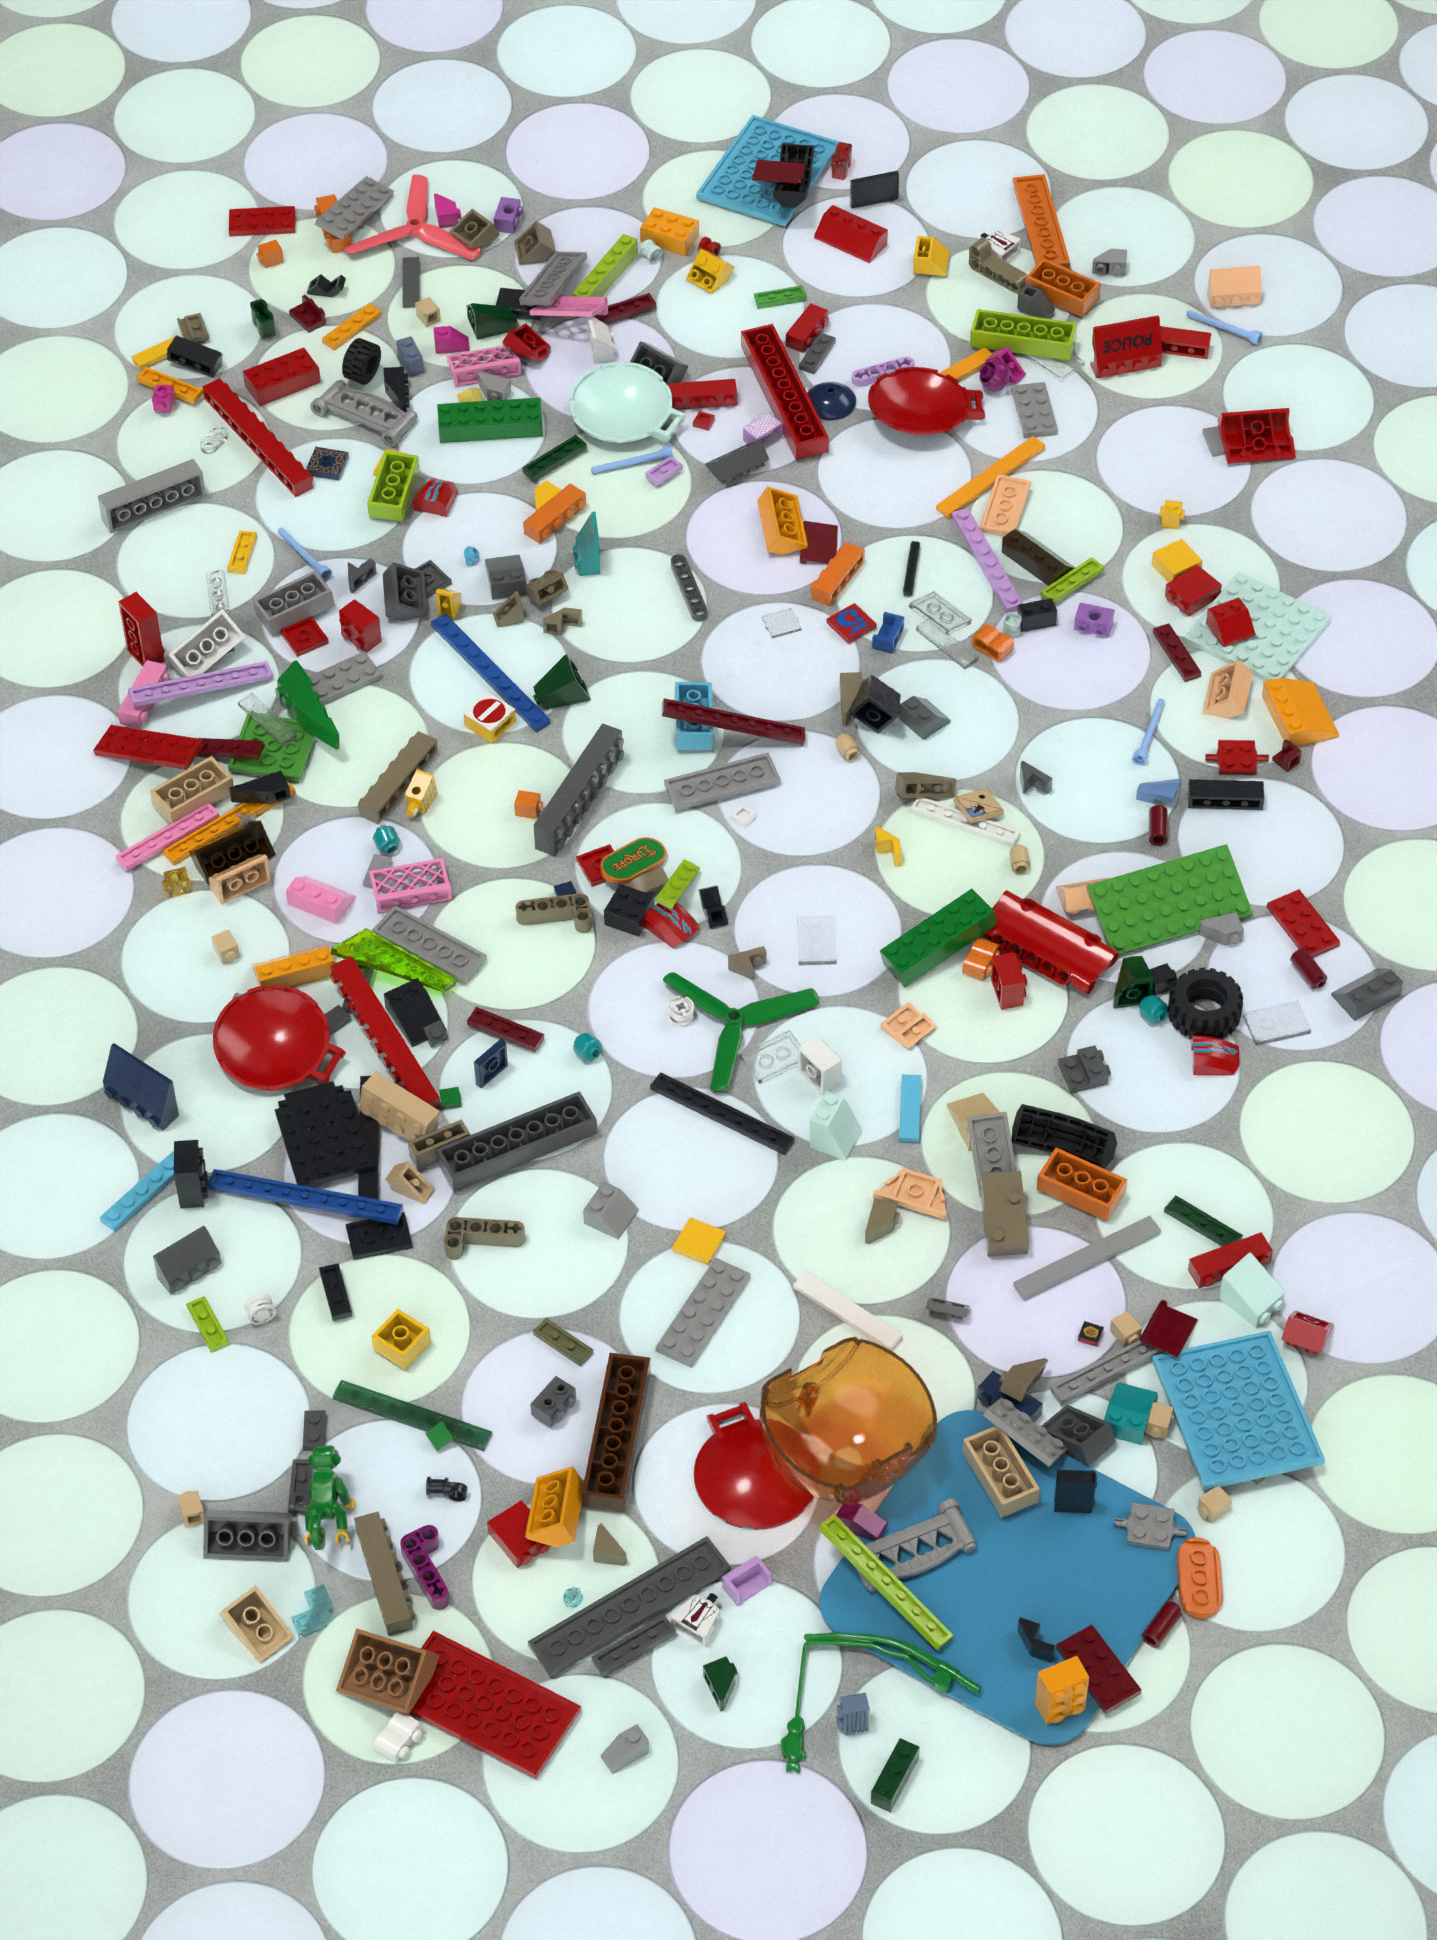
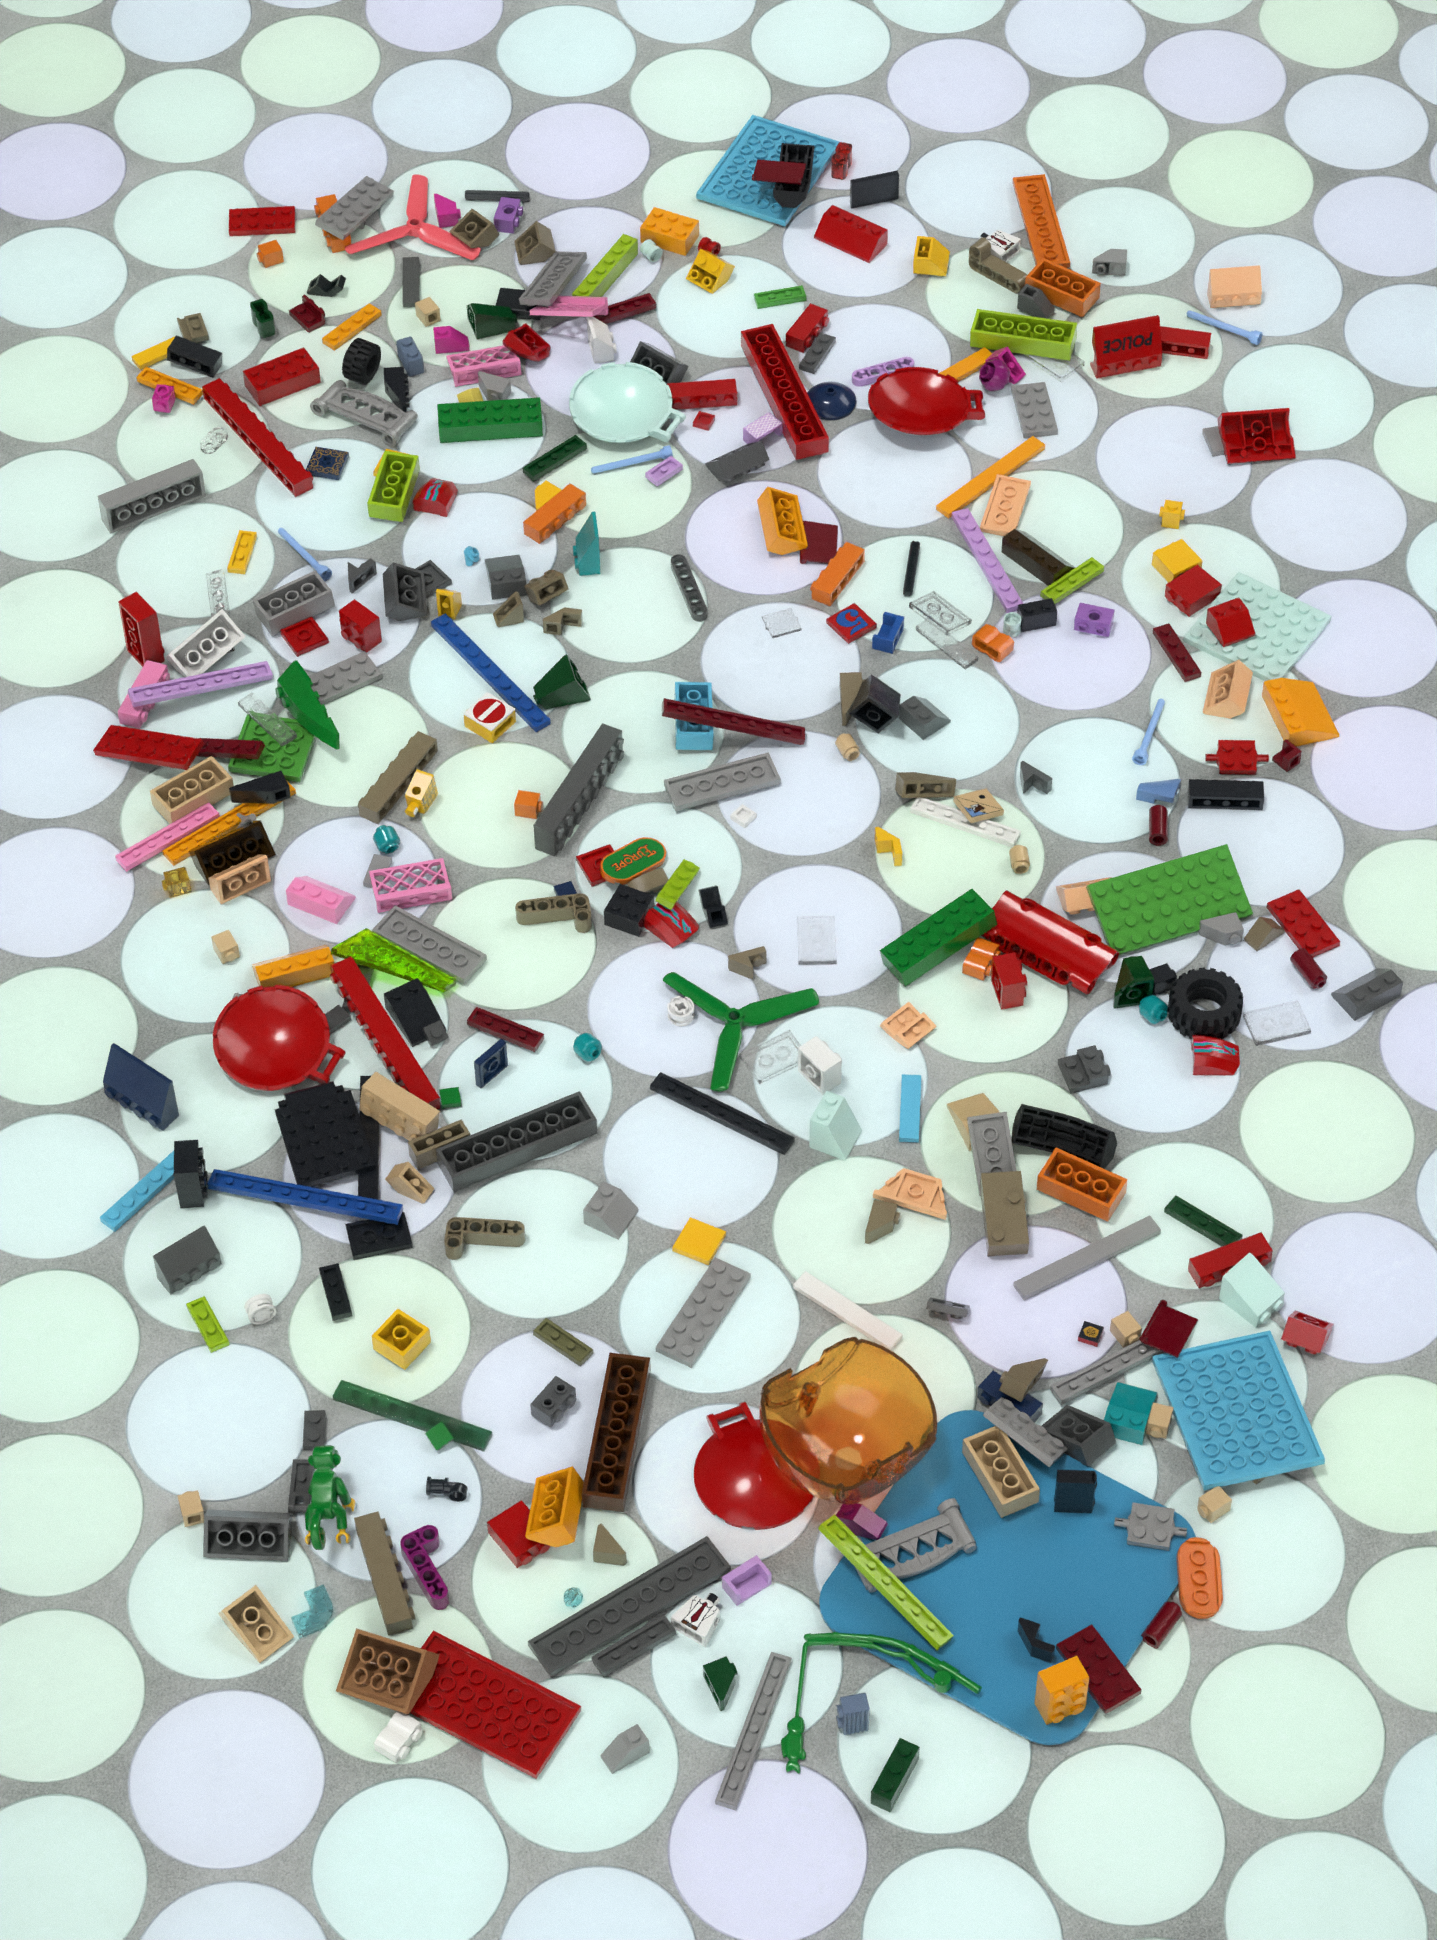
(496, 195): none -> black axle
(753, 1731): none -> light grey tile
(1262, 933): none -> dark tan slope

